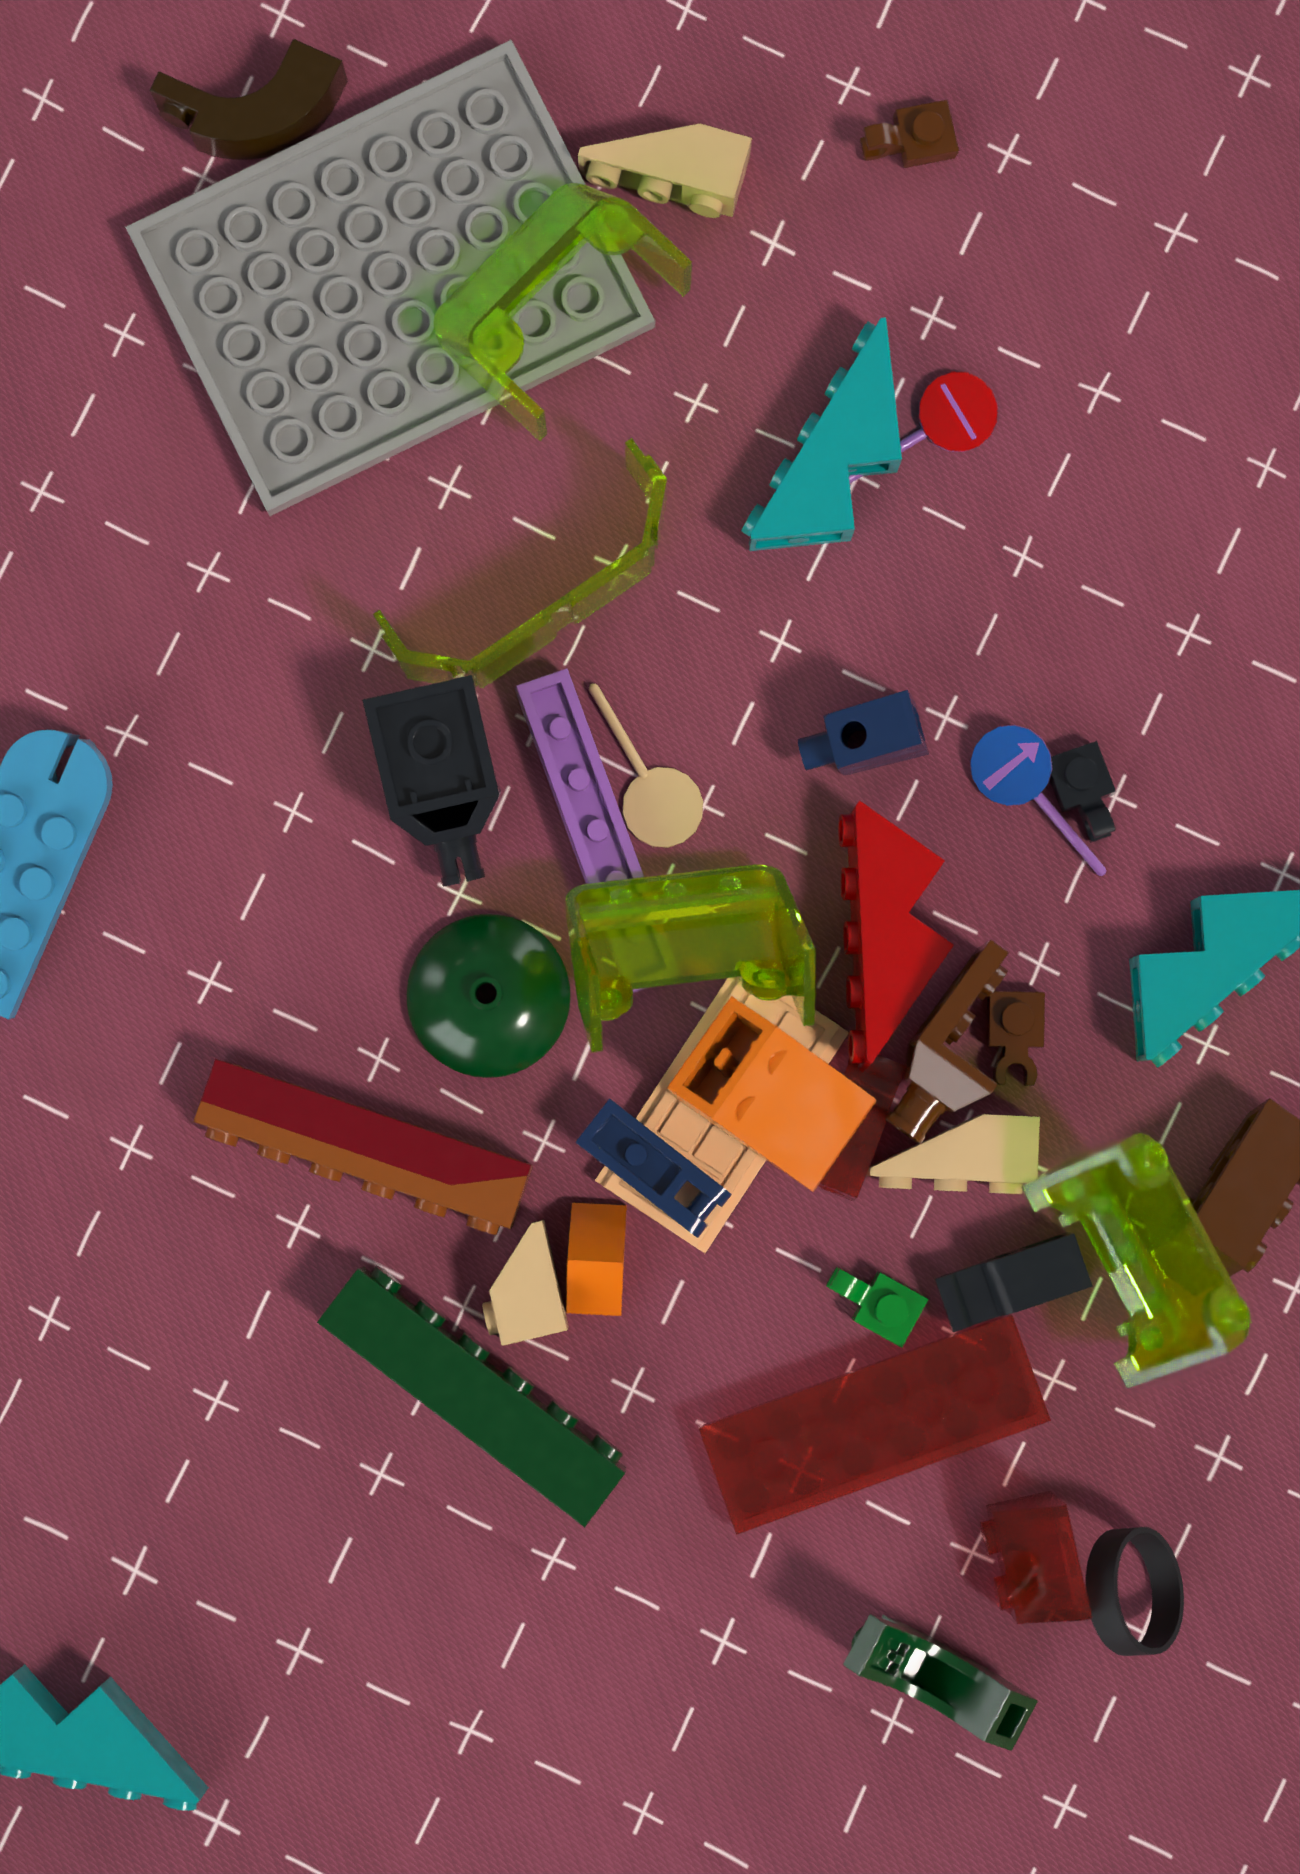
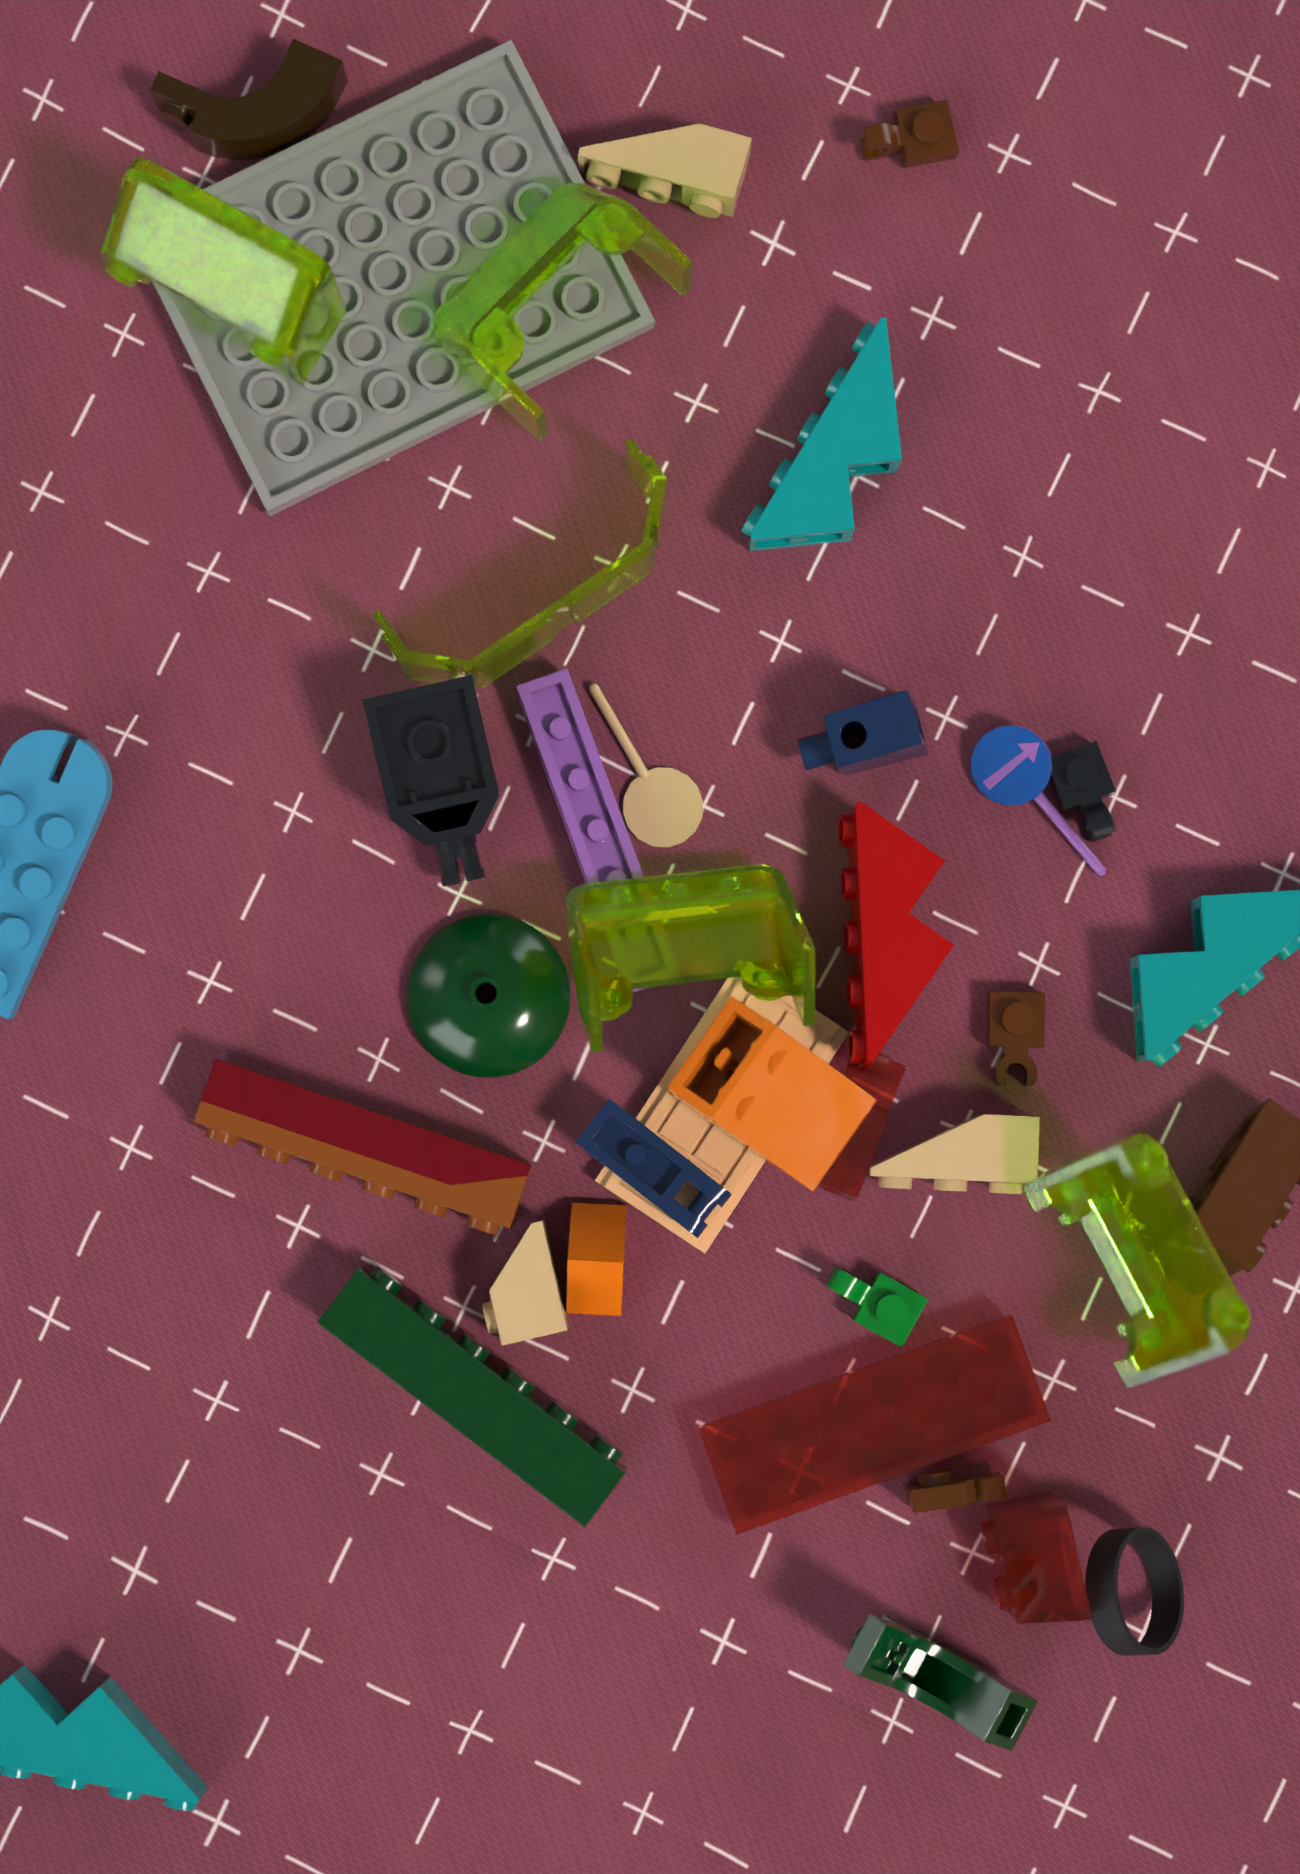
(224, 264): none -> clear neon green windscreen
(935, 1074): reddish brown plate -> none
(941, 1491): none -> reddish brown plate
(954, 414): red piece -> none
(1013, 1281): black piece -> none

